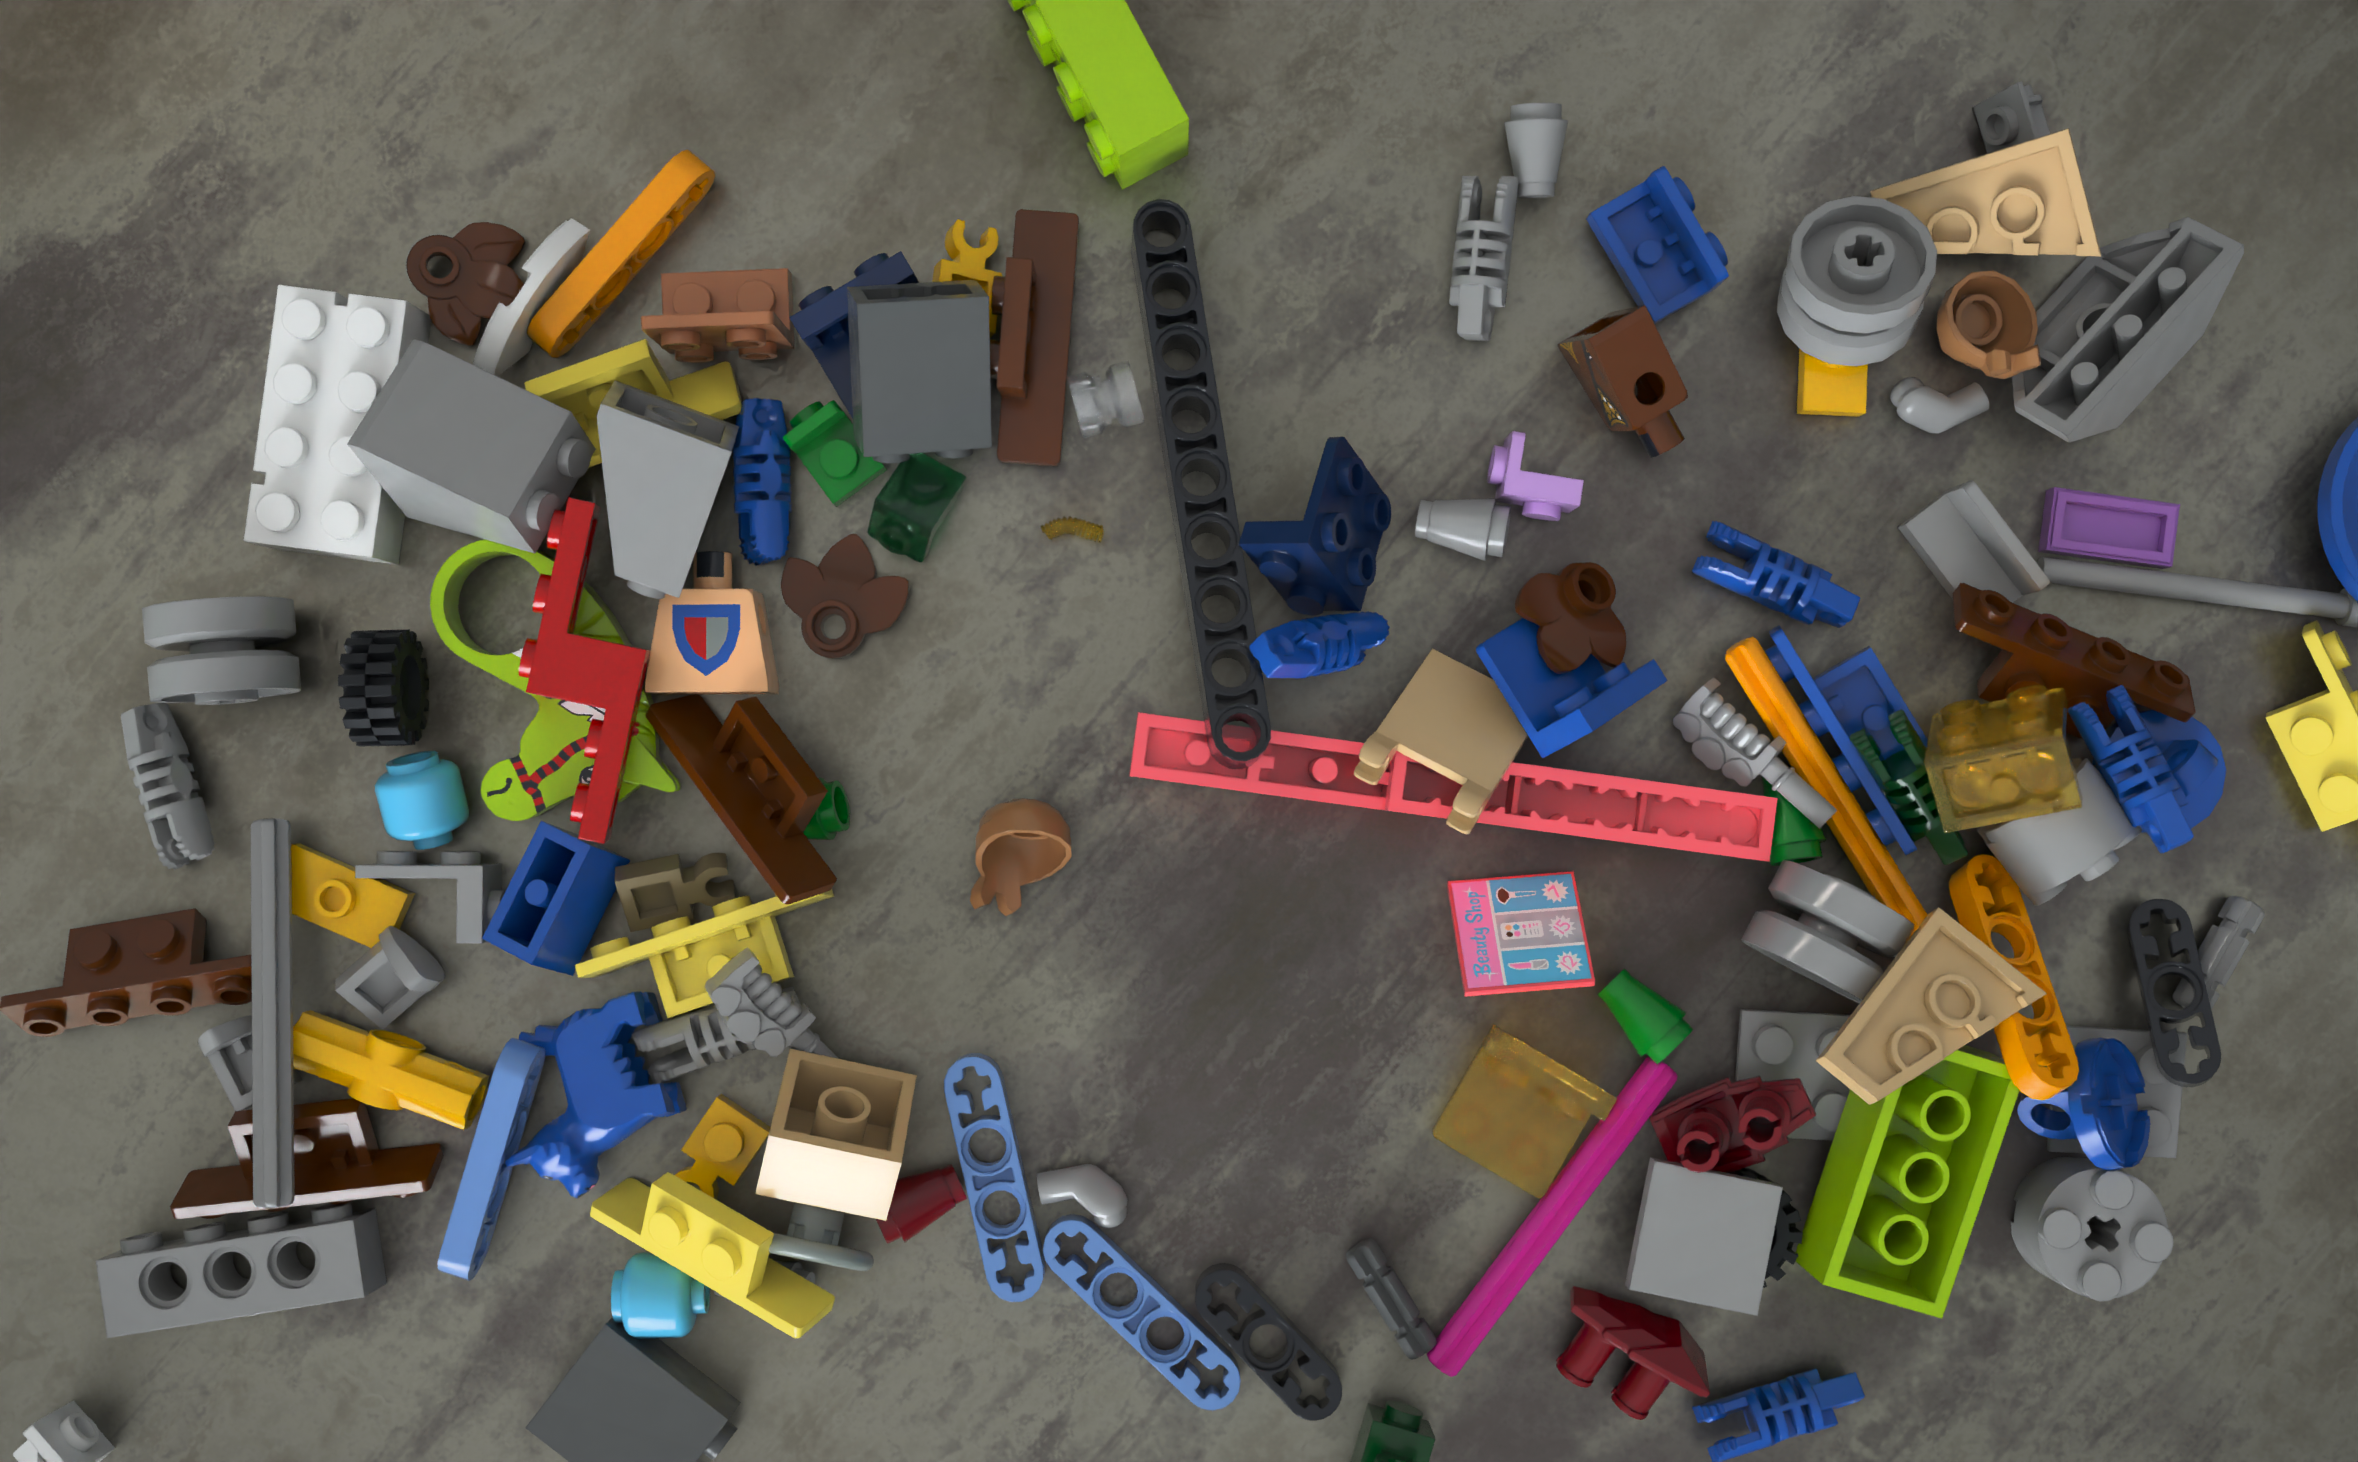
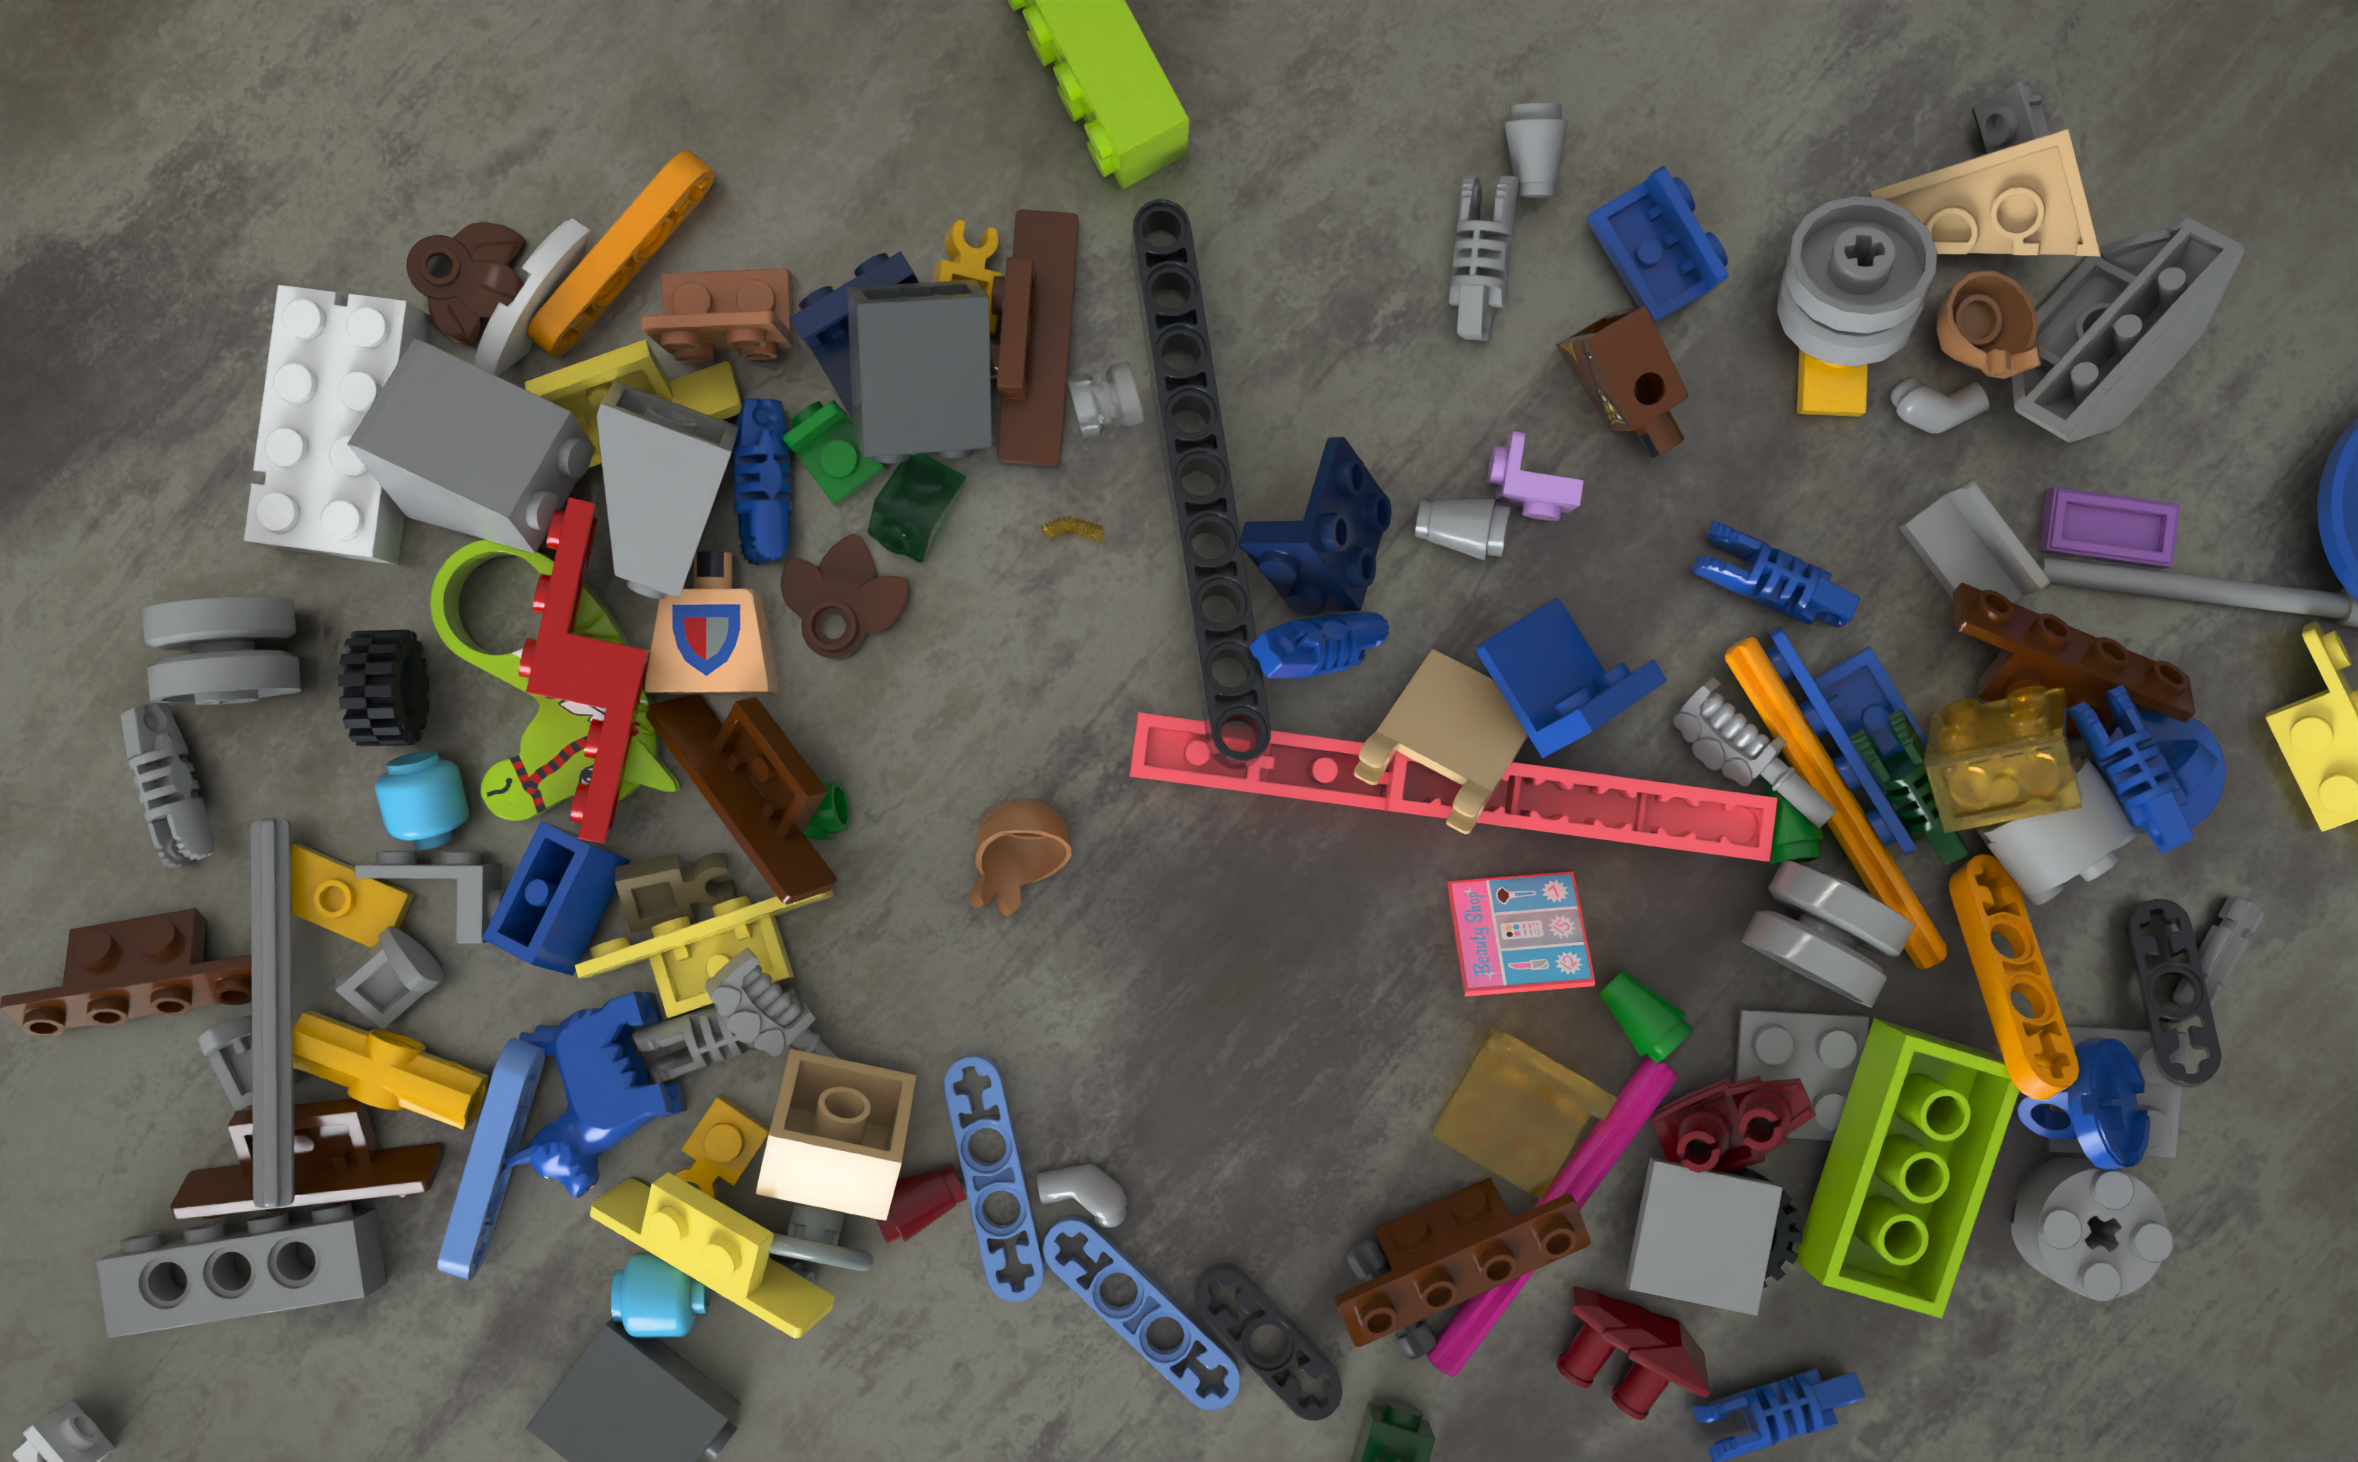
(1455, 1254): none -> reddish brown bracket
(1573, 616): reddish brown plate -> none
(1925, 1007): tan wing -> none

